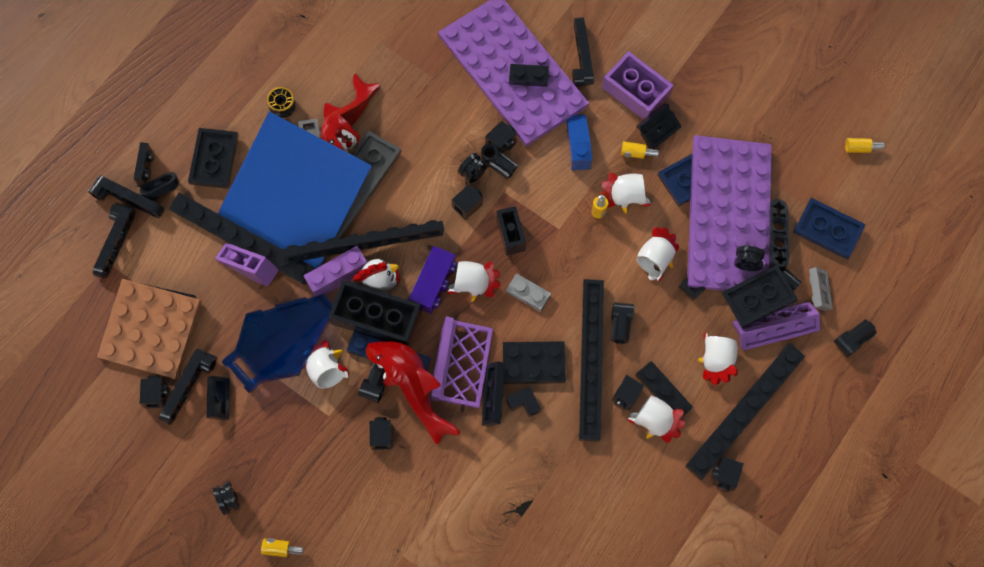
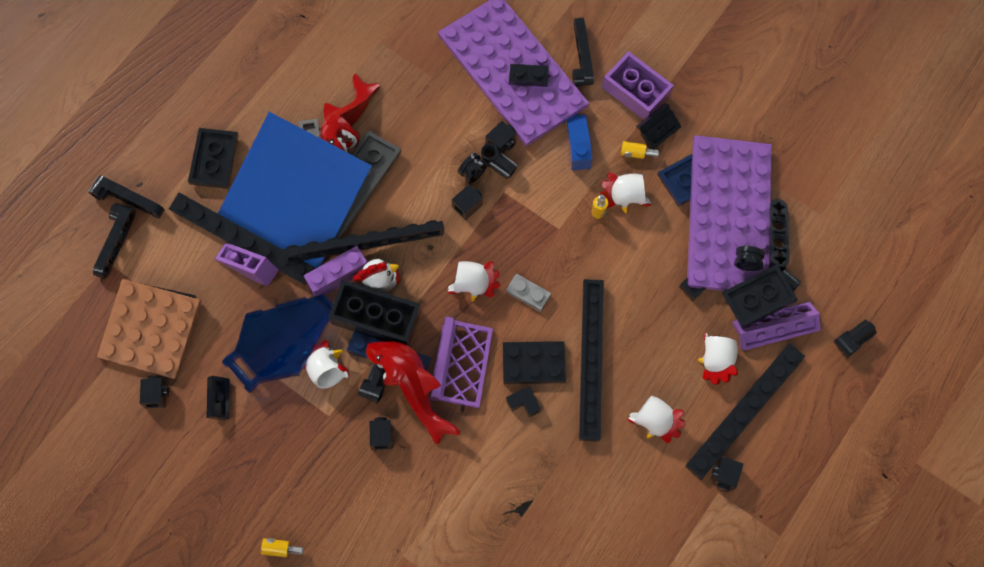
(144, 159): black plate -> none
(159, 186): black plate -> none
(198, 362): black beam -> none
(226, 497): black wheel -> none
(276, 97): black wheel -> none
(433, 279): dark purple brick -> none
(493, 394): black plate -> none
(510, 230): black brick -> none
(622, 317): black piece -> none
(627, 393): black brick -> none
(658, 251): white piece -> none
(662, 388): black plate -> none
(820, 288): light grey plate -> none
(829, 228): dark blue plate -> none
(861, 145): yellow piece -> none

